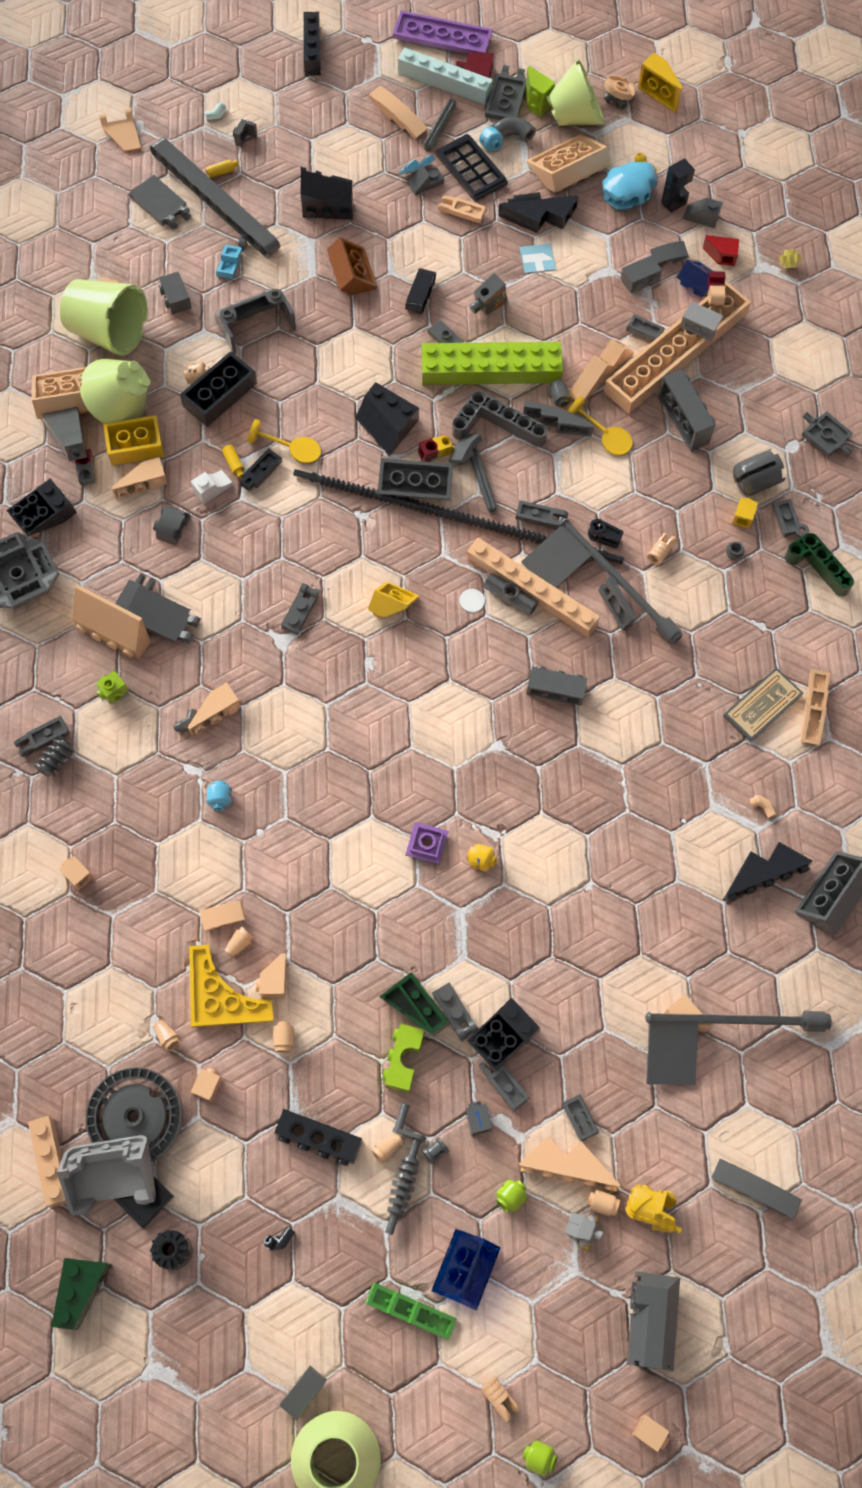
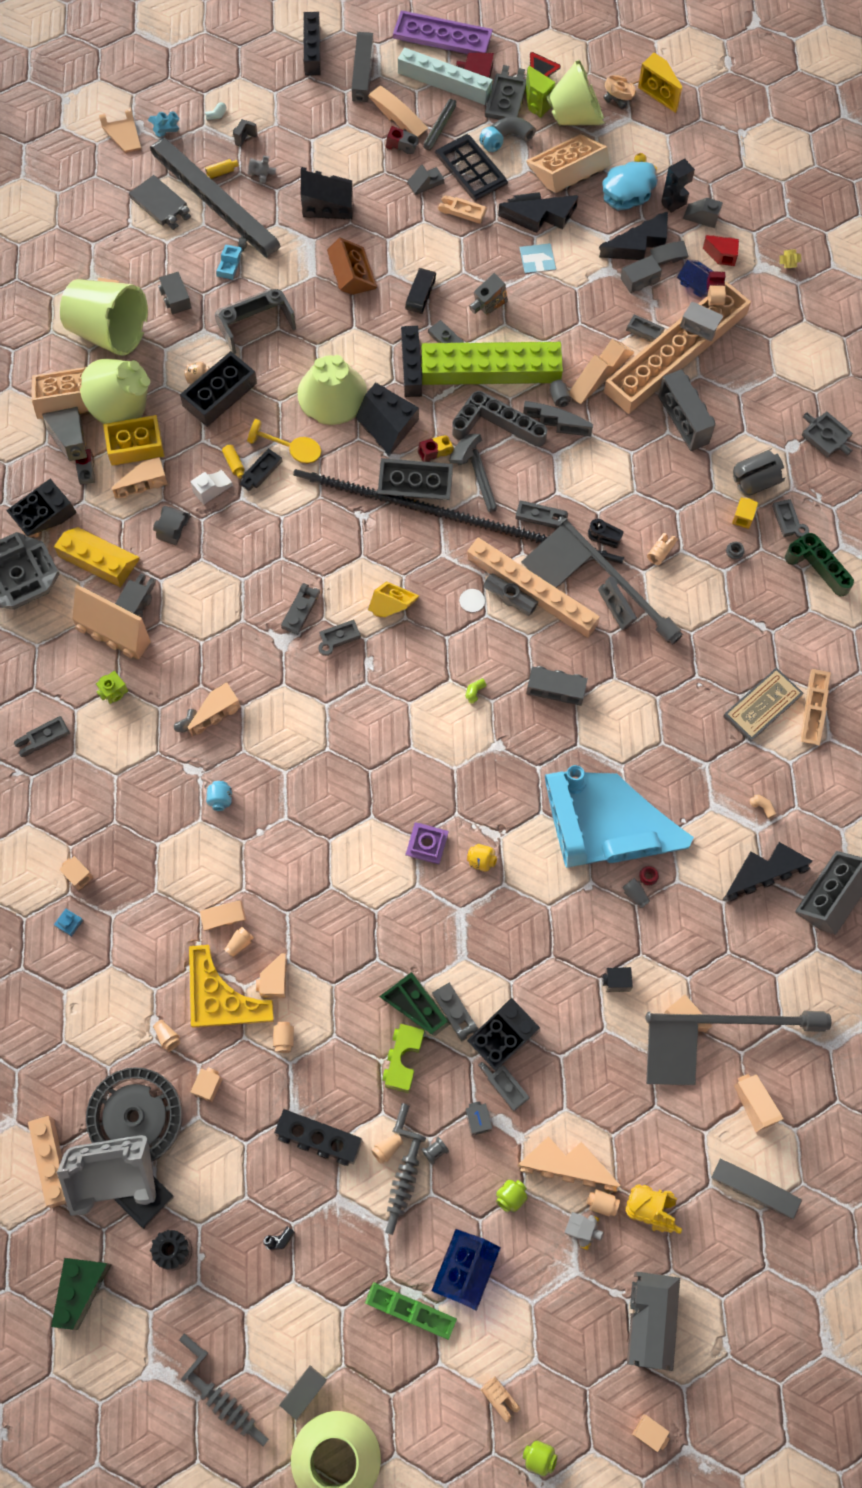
(55, 757): dark grey piece -> none
(68, 922): none -> dark azure tile
(96, 555): none -> yellow slope
(163, 615): dark grey tile -> none
(164, 123): none -> medium azure hips
(214, 1396): none -> dark grey piece
(260, 168): none -> light grey piece
(331, 391): none -> yellowish green cone
(338, 636): none -> dark grey hinge
(362, 66): none -> dark grey slope
(401, 140): none -> leg
(411, 361): none -> black brick
(413, 165): medium azure slope -> none
(472, 690): none -> lime arm
(543, 65): none -> piece
(580, 1118): dark grey plate -> none
(607, 819): none -> medium azure panel
(614, 439): yellow piece -> none
(617, 979): none -> black brick
(633, 243): none -> black slope
(636, 892): none -> dark grey cone
(648, 870): none -> dark red plate
(757, 1102): none -> light nougat slope

